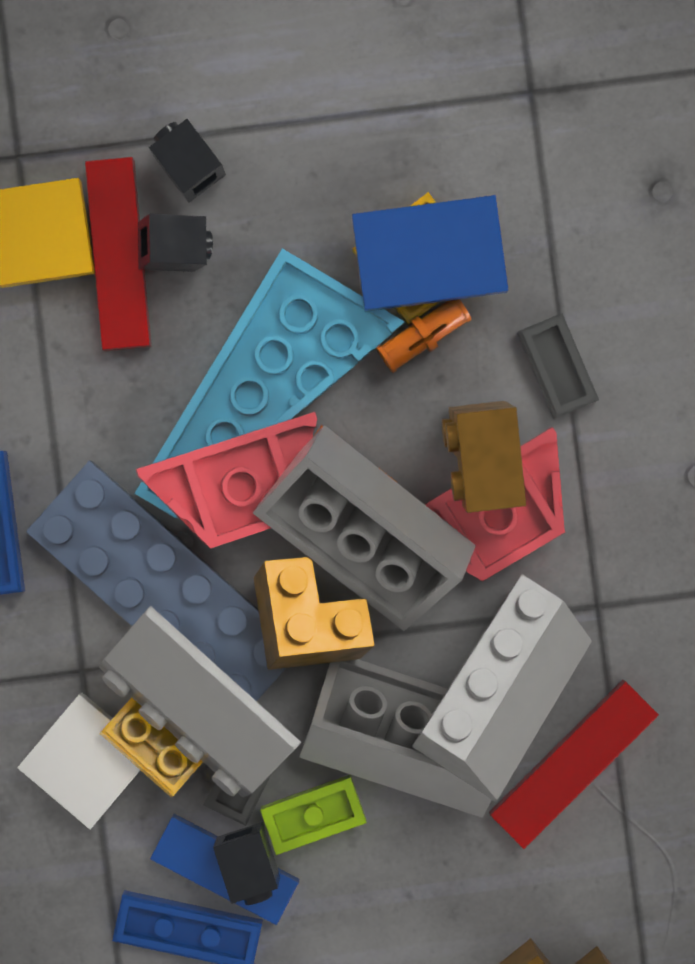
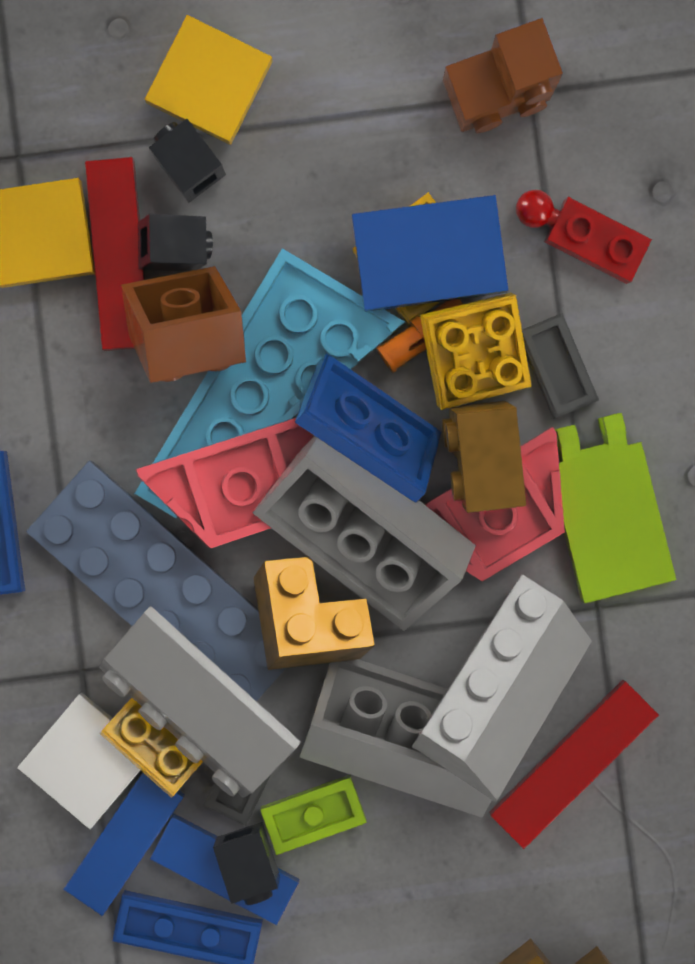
(122, 844): none -> blue tile
(184, 324): none -> dark orange brick
(208, 79): none -> yellow tile
(369, 427): none -> blue tile
(476, 350): none -> yellow tile
(508, 79): none -> dark orange brick
(585, 234): none -> red plate
(611, 514): none -> lime tile

